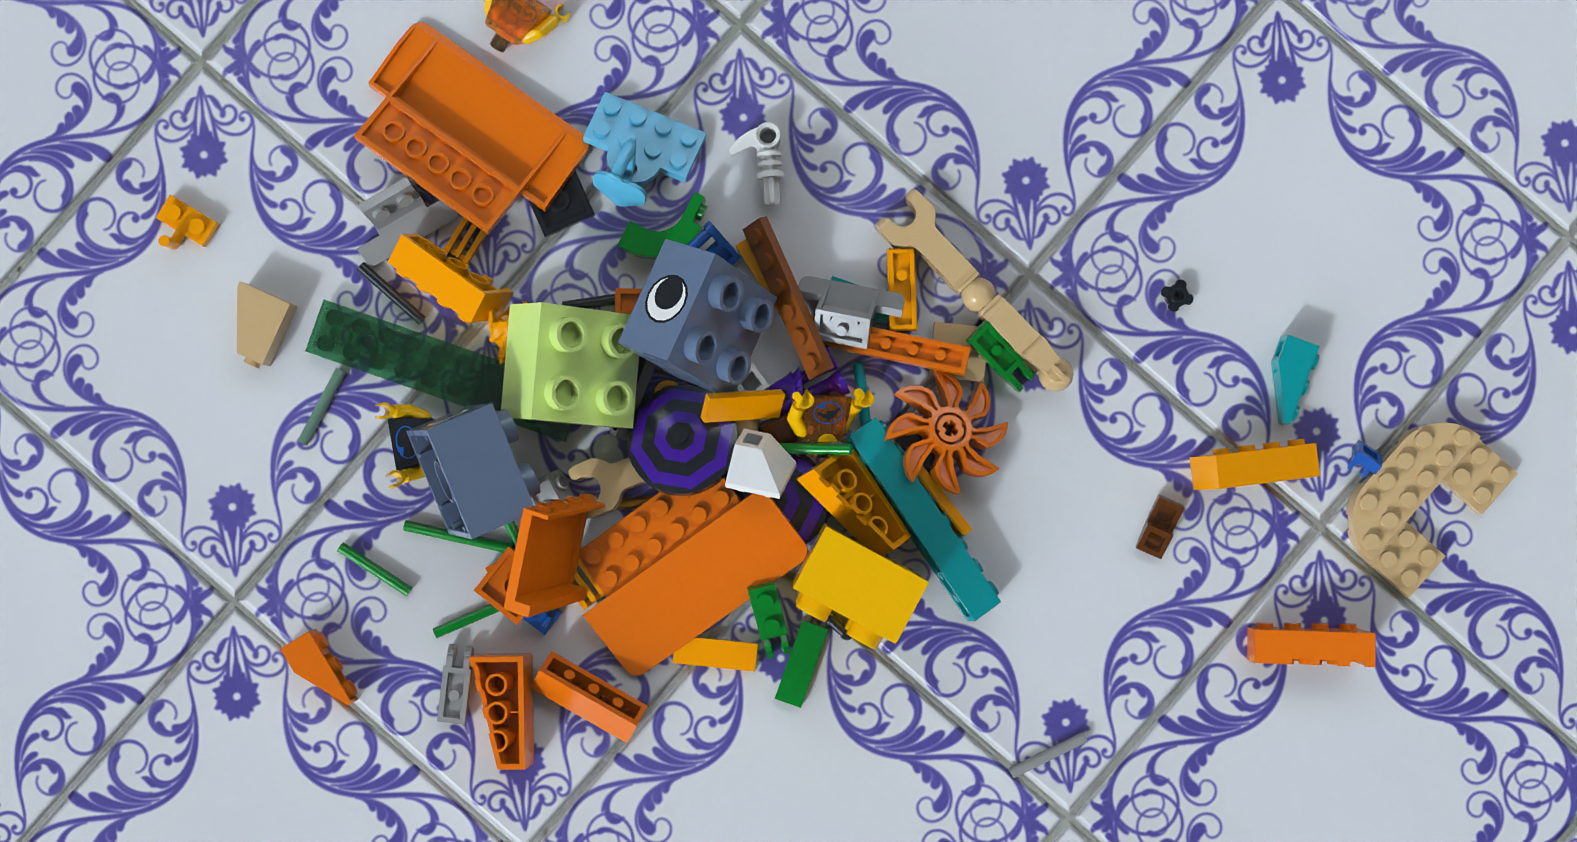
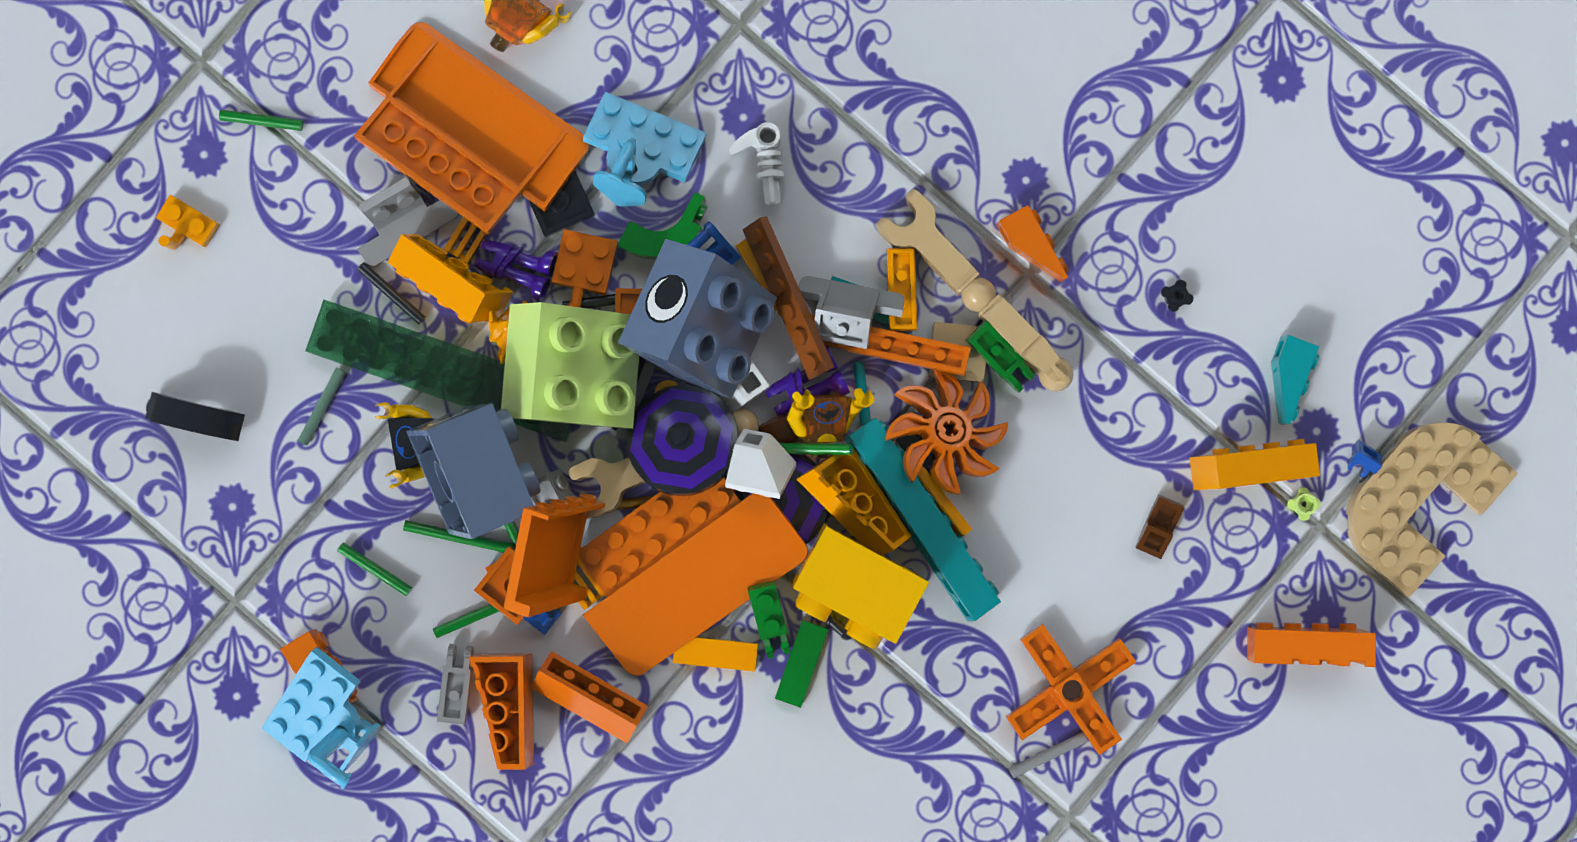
(194, 417): none -> black arch
(260, 324): tan slope -> none
(261, 120): none -> green bar
(318, 718): none -> medium azure plate
(507, 255): none -> dark purple piece
(584, 264): none -> orange plate
(742, 405): light orange tile -> none
(1025, 237): none -> orange slope
(1058, 670): none -> orange piece
(1312, 504): none -> yellowish green plate

